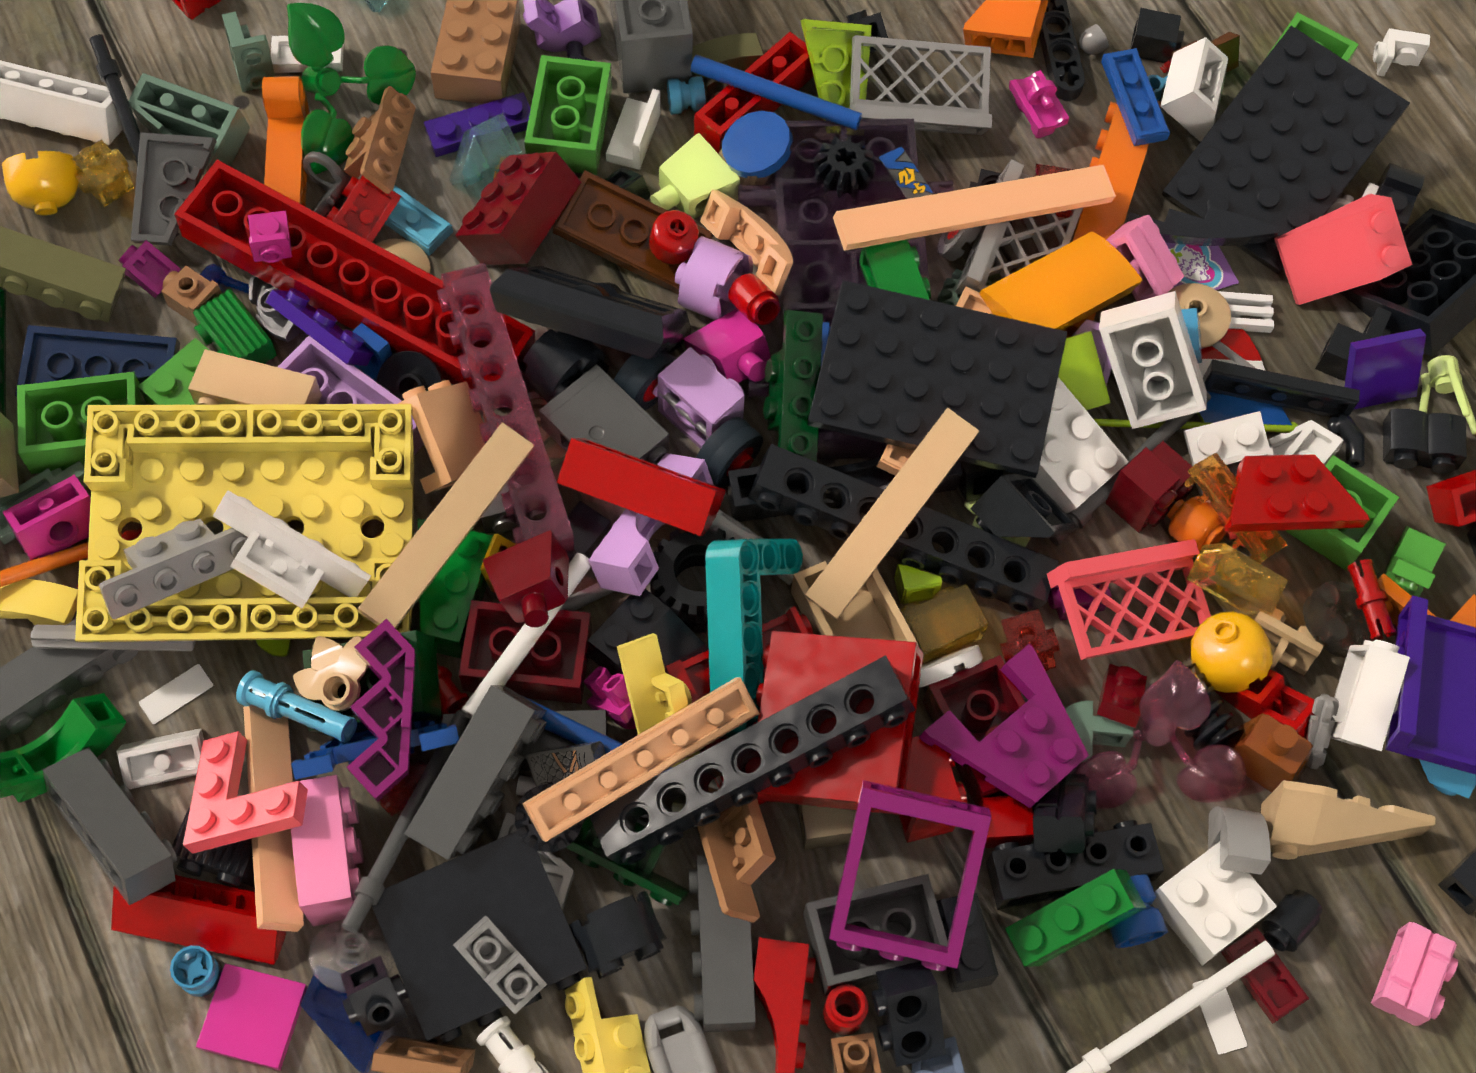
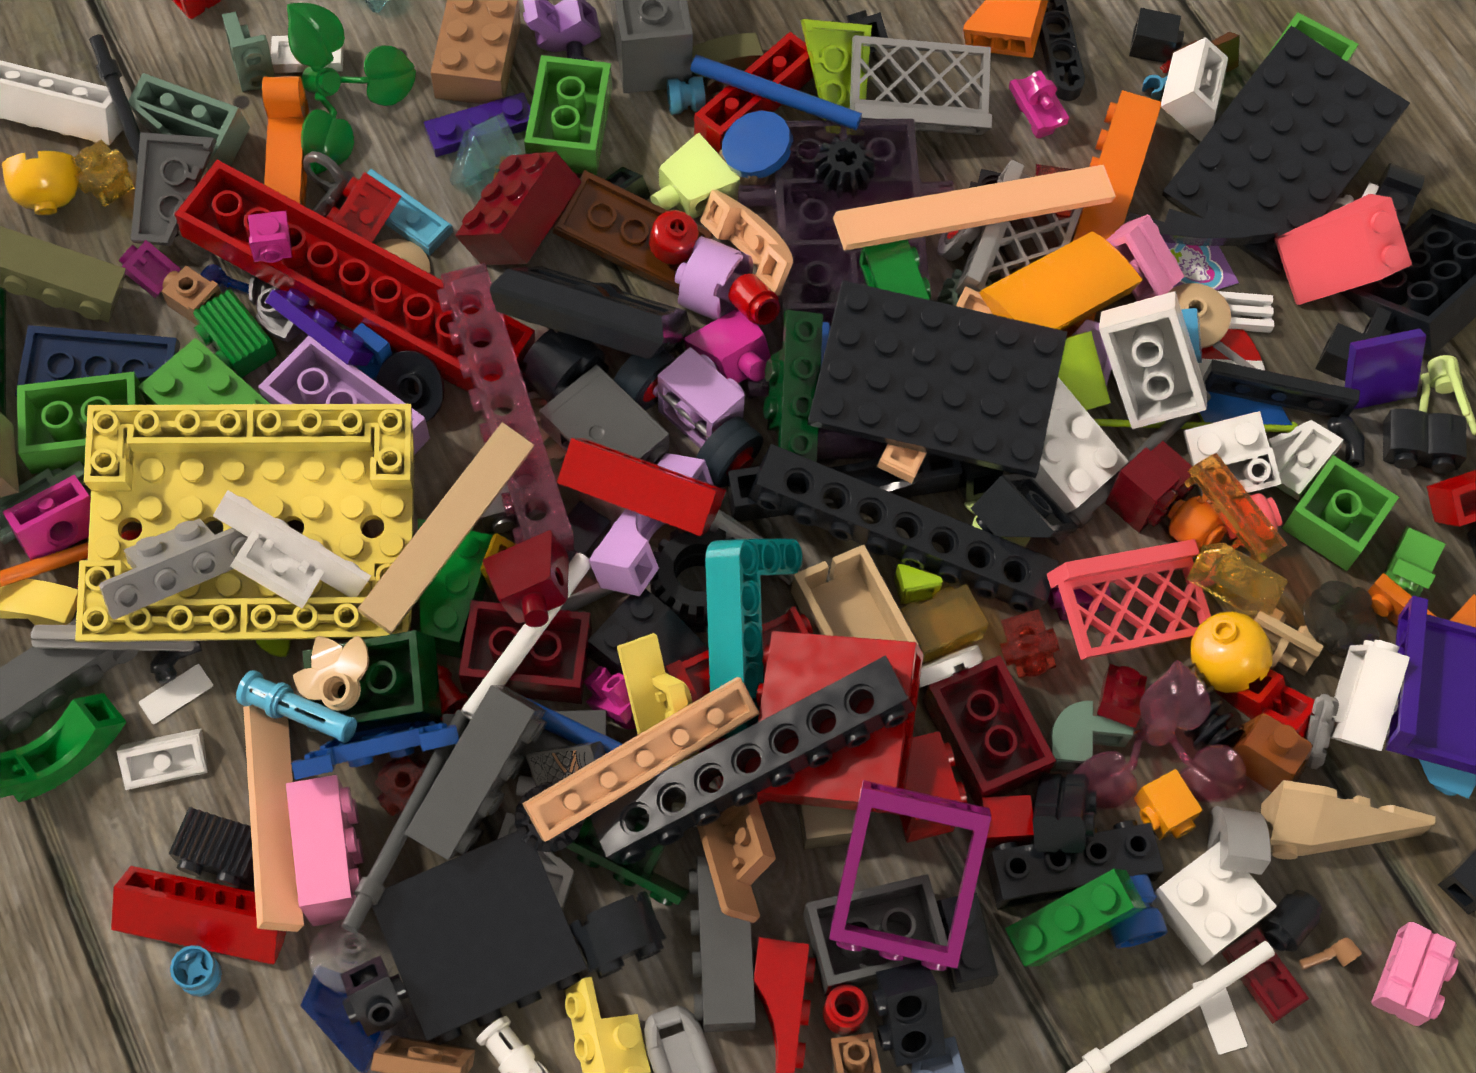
(110, 825): dark grey brick -> none
(163, 663): none -> black arm
(223, 818): coral plate -> none
(242, 381): tan brick -> none
(252, 1017): dark pink tile -> none
(381, 141): medium nougat bracket -> none
(385, 710): magenta brick -> none
(447, 430): light nougat panel -> none
(500, 964): light grey slope -> none
(634, 131): white panel -> none
(891, 514): tan tile -> none
(905, 174): sticker -> none
(1029, 748): magenta wing -> none
(1093, 40): light grey hinge -> none
(1135, 97): blue tile -> none
(1168, 806): none -> light orange brick
(1290, 495): red wing -> none
(1344, 950): none -> medium nougat hand
(1371, 600): red pin -> none
(1400, 48): white bracket -> none

